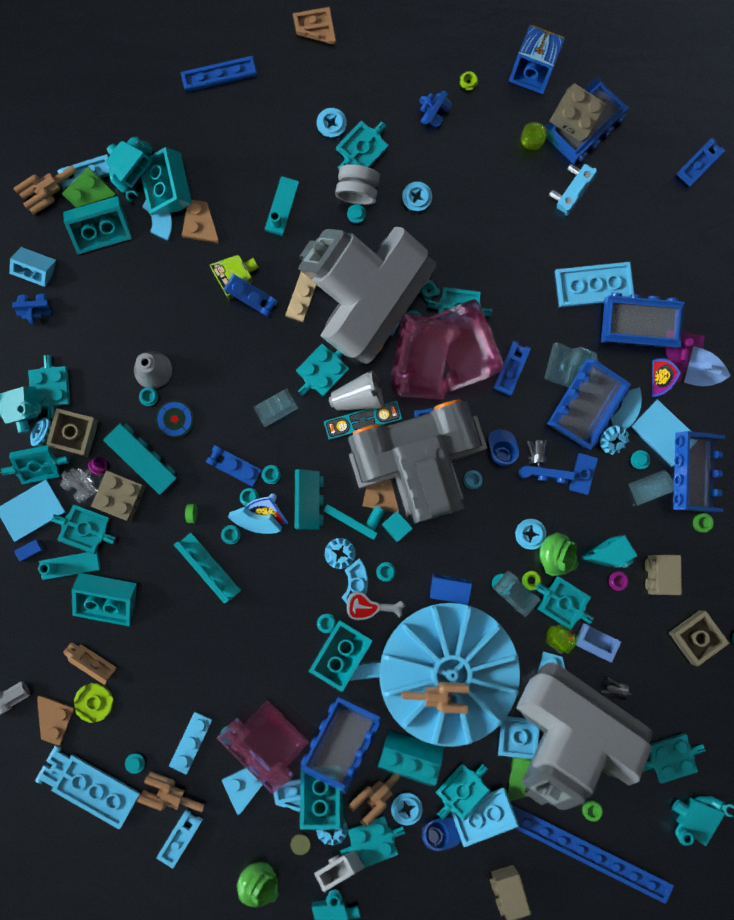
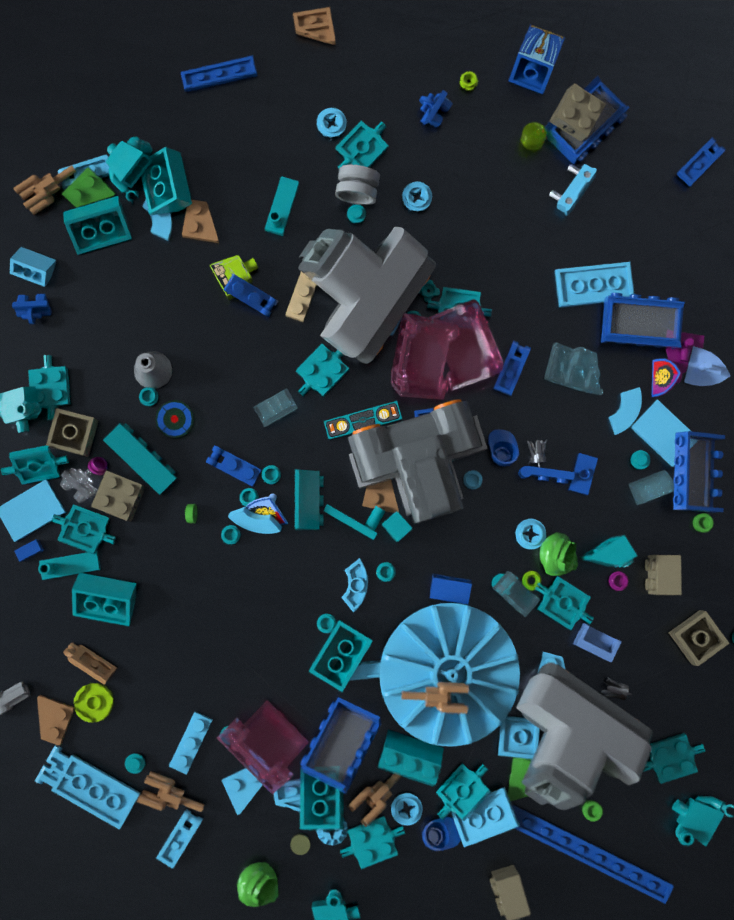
(40, 432): medium azure gear -> none
(208, 568): teal fence -> none
(336, 544): medium azure gear -> none
(339, 870): light grey brick -> none
(358, 394): light grey cone -> none
(361, 607): light grey piece -> none
(561, 639): clear neon green head -> none
(589, 403): window -> none
(611, 434): medium azure gear -> none

